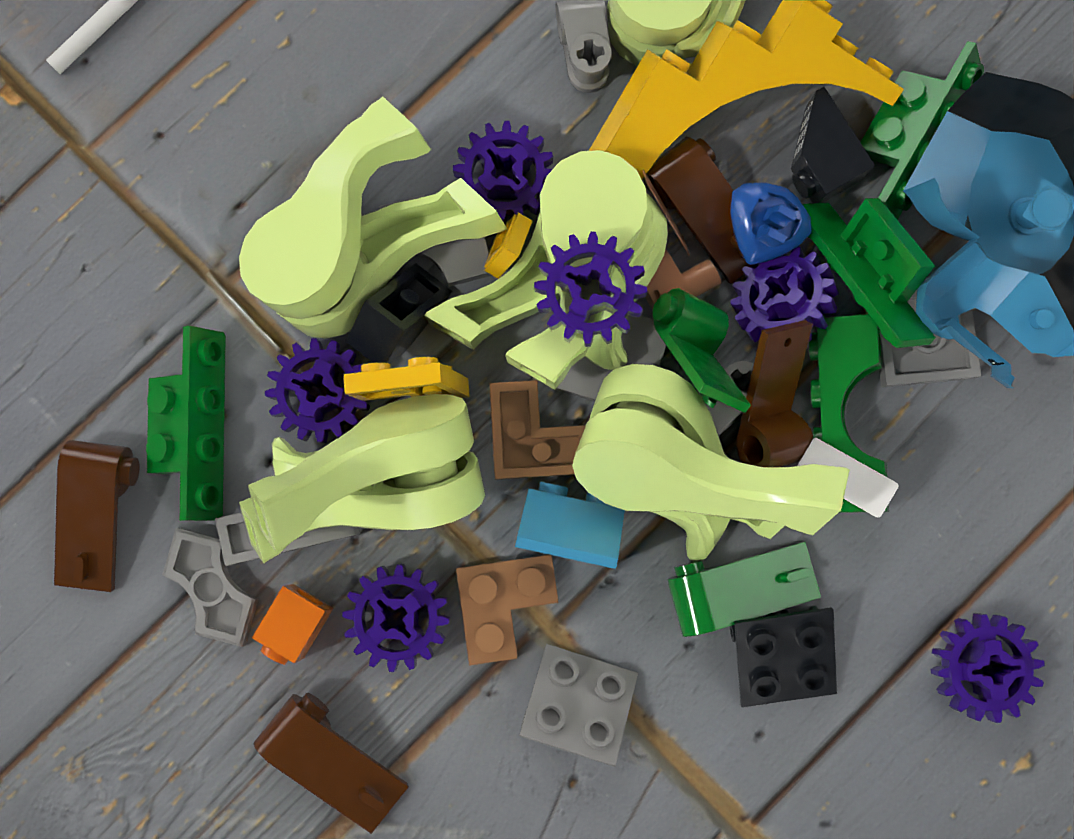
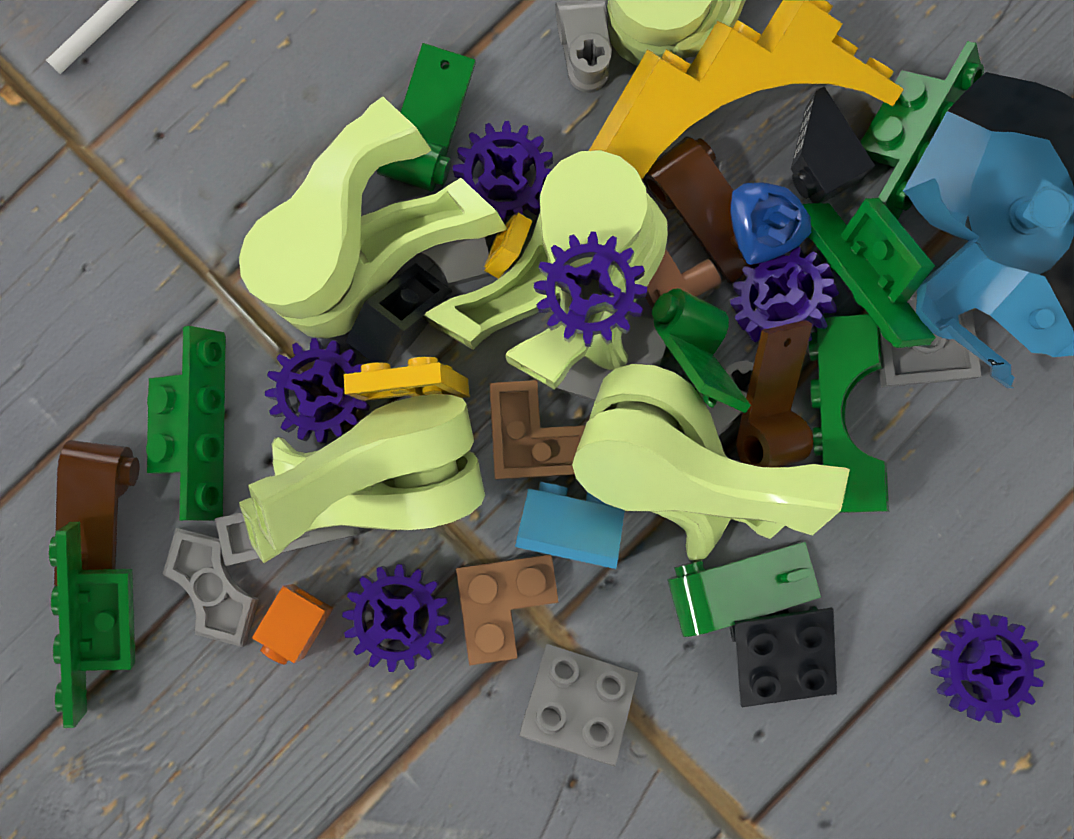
(93, 621): none -> green bracket
(327, 764): reddish brown door -> none
(434, 108): none -> green door
(665, 211): nougat sticker -> none
(864, 485): white sticker -> none

